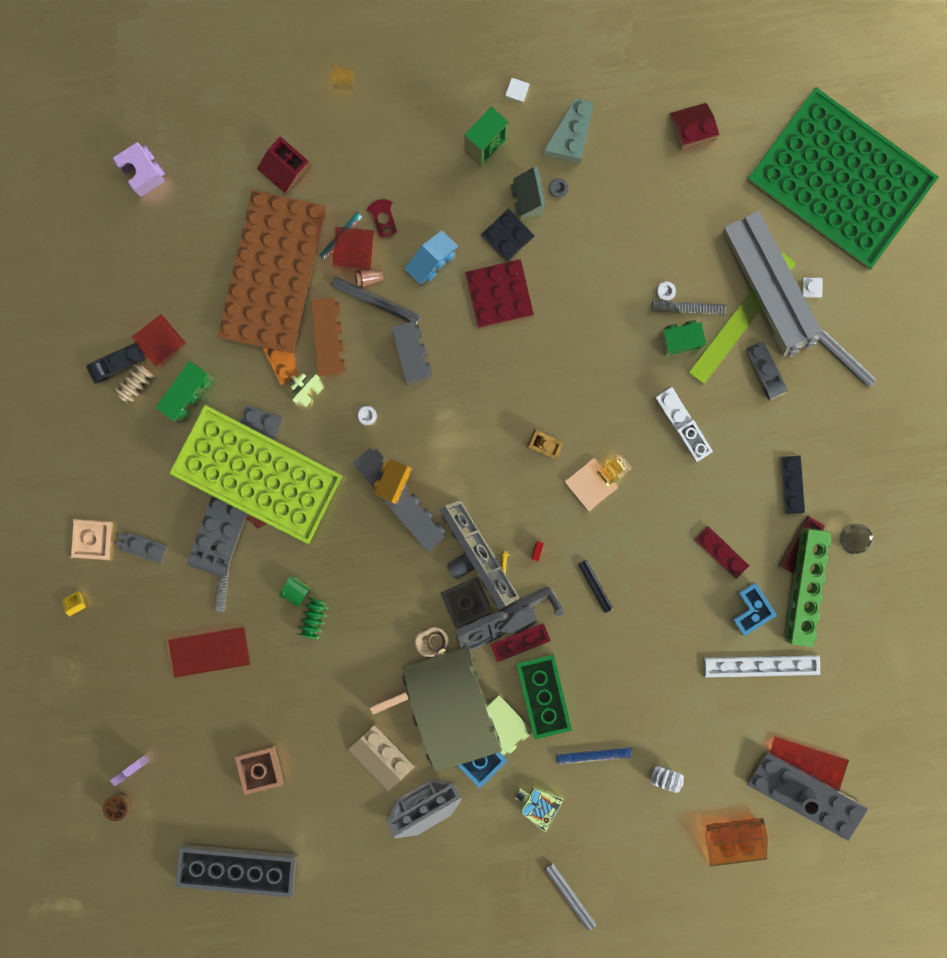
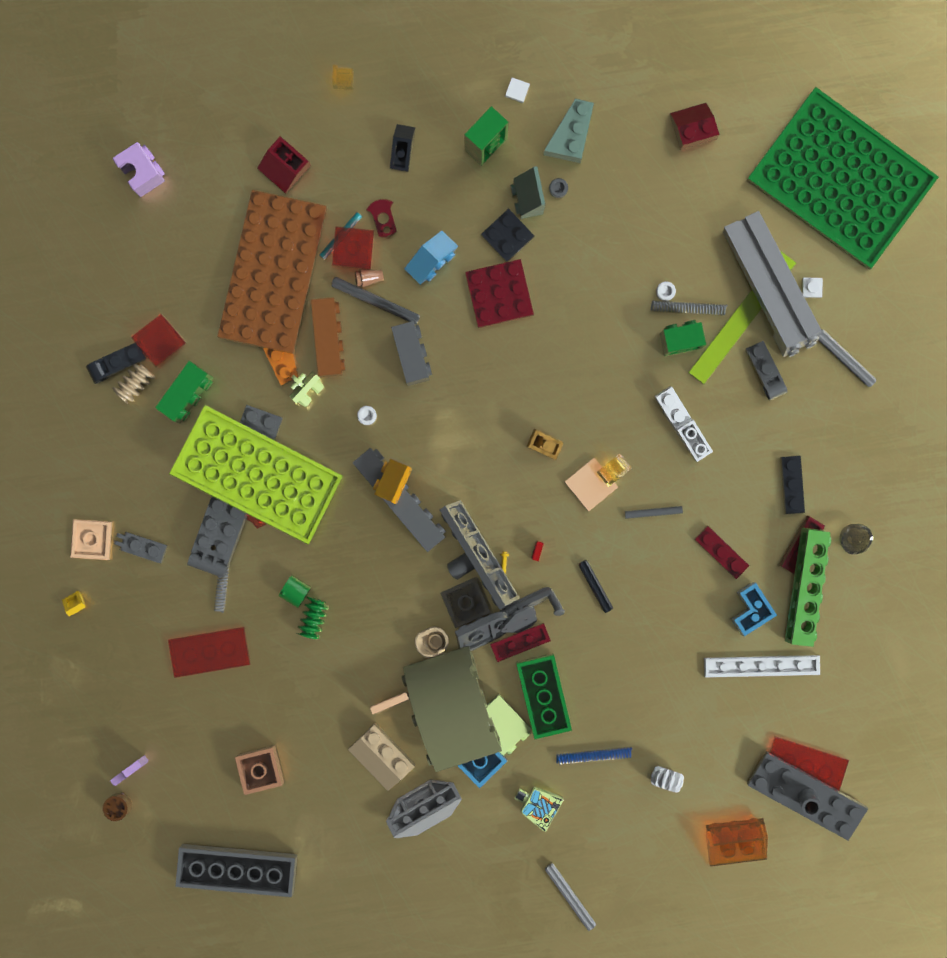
(402, 147): none -> black slope
(653, 512): none -> dark grey bar

